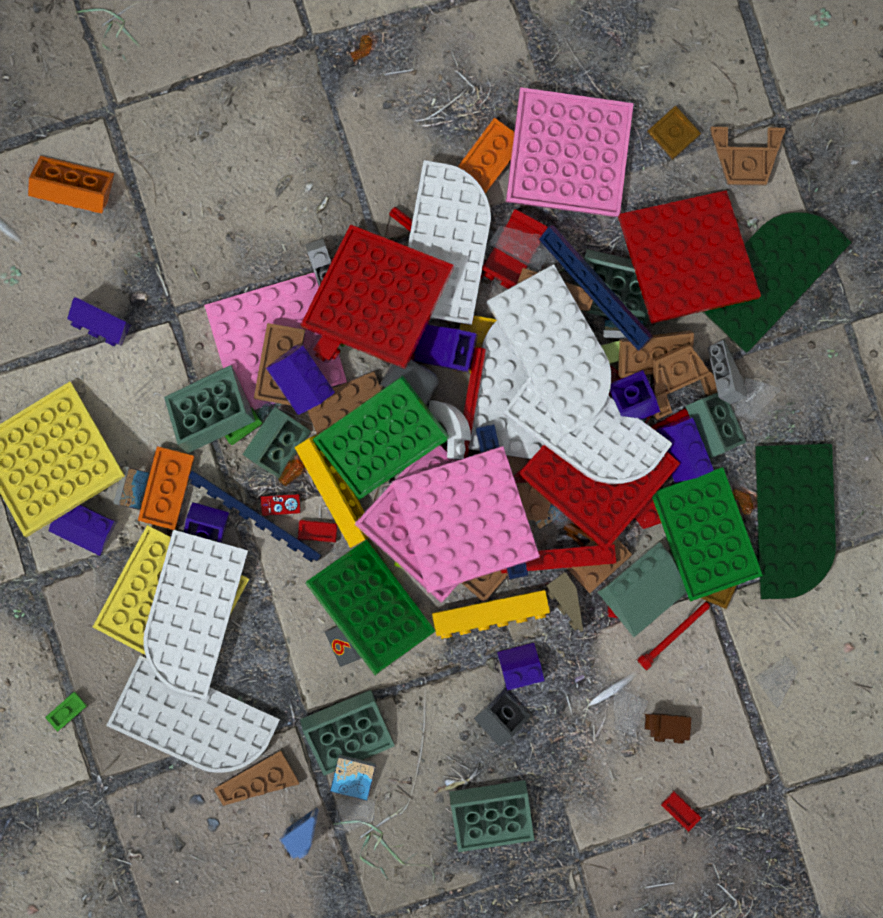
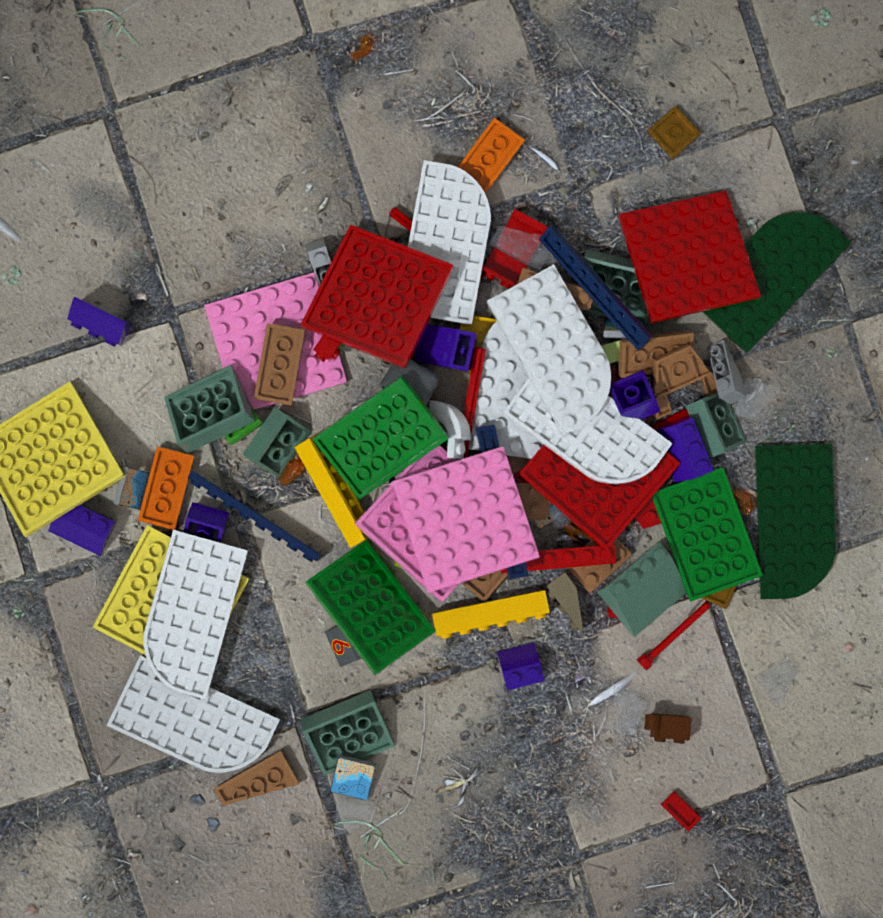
(66, 711): bright green plate -> none
(70, 184): orange slope -> none
(265, 411): clear light blue tile -> none
(280, 504): tile -> none
(300, 379): dark purple slope -> none
(300, 835): medium blue slope -> none
(317, 531): red tile -> none
(343, 401): medium nougat plate -> none
(491, 816): sand green slope -> none
(502, 717): dark grey slope -> none
(569, 152): bright pink plate -> none
(747, 164): medium nougat wing -> none

